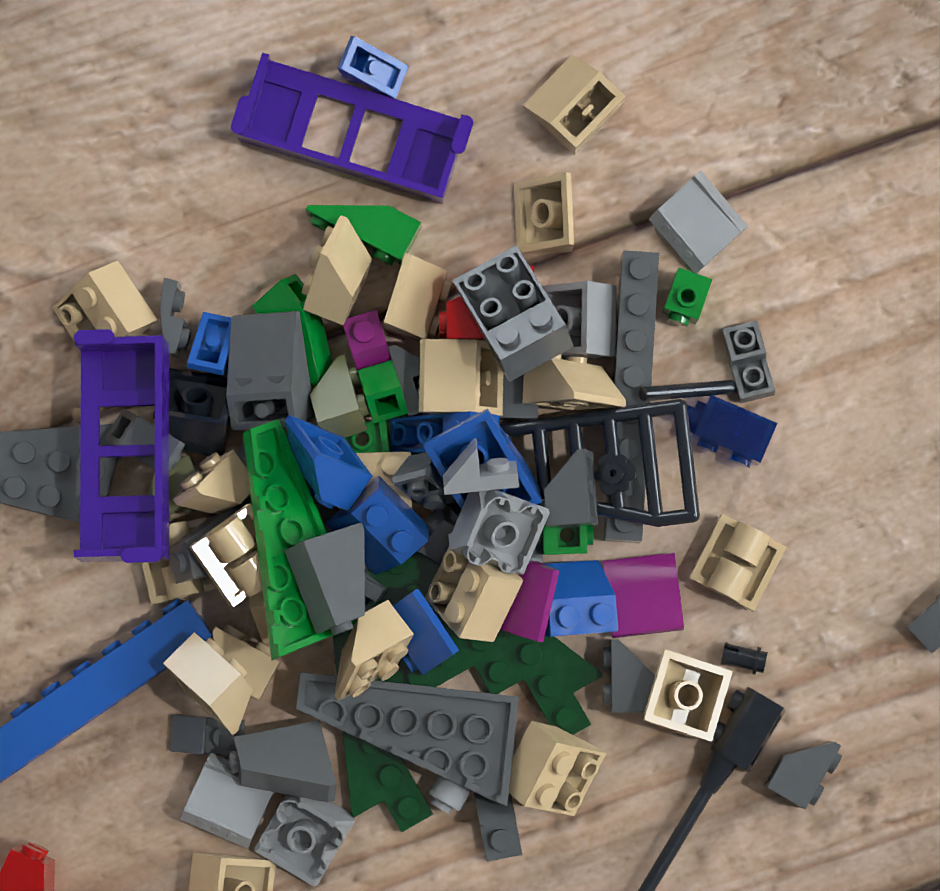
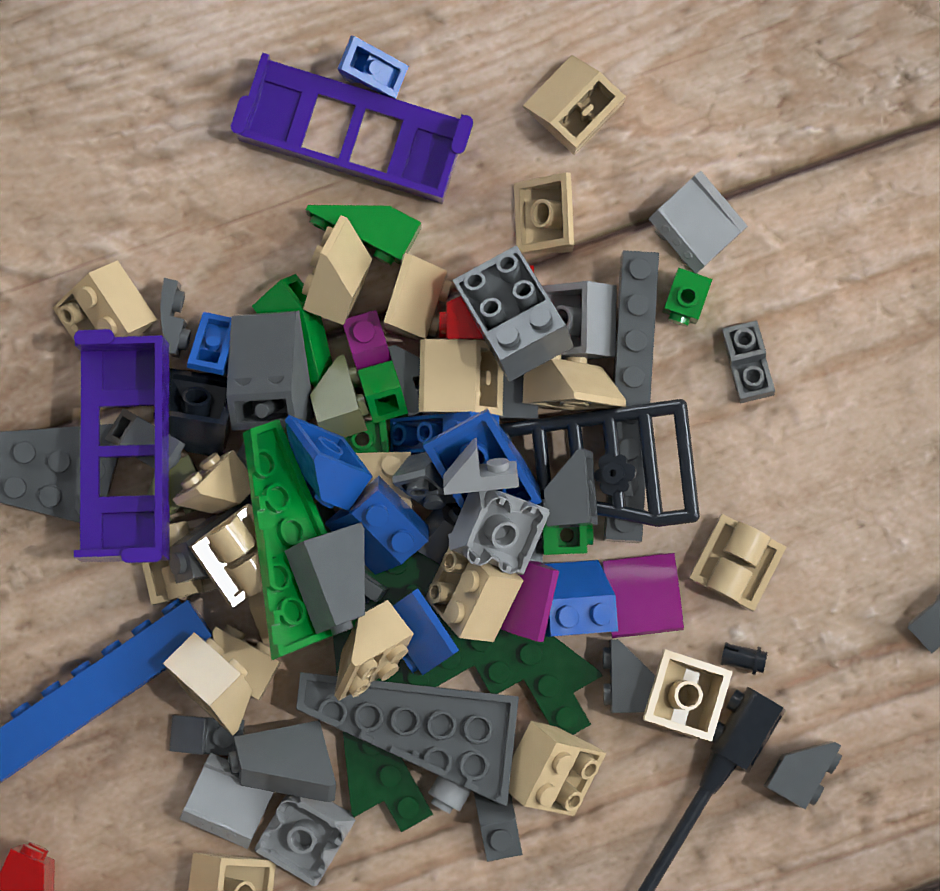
(687, 390): black bar -> none
(730, 429): clear blue hinge -> none

